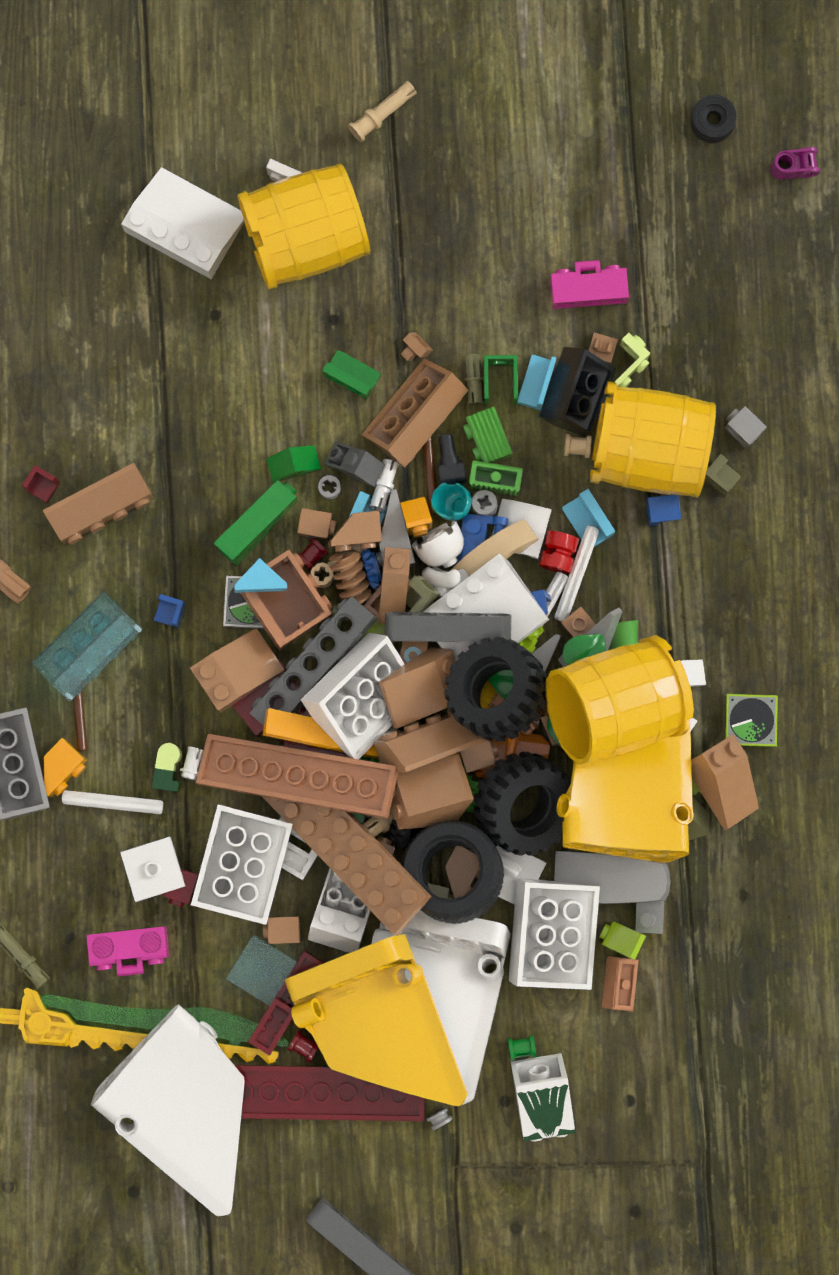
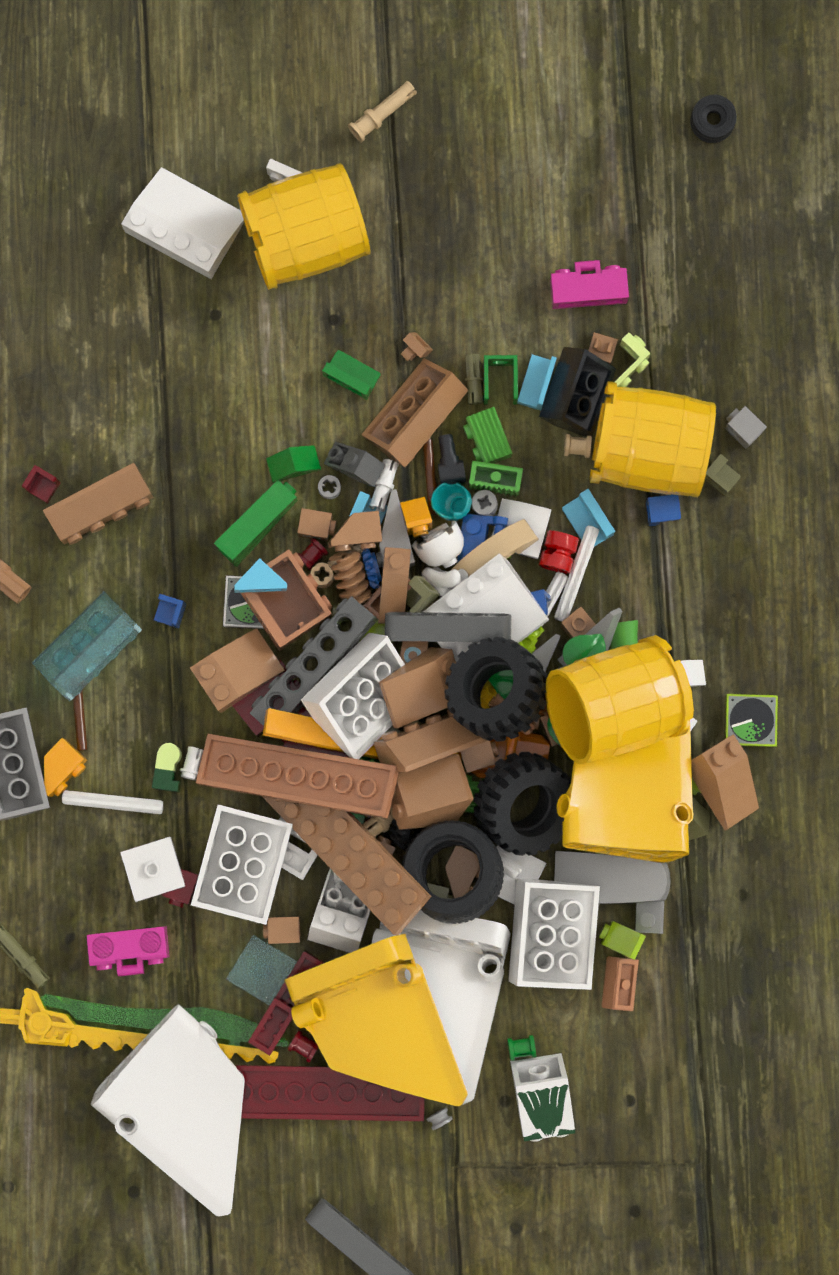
(801, 164): magenta piece -> none

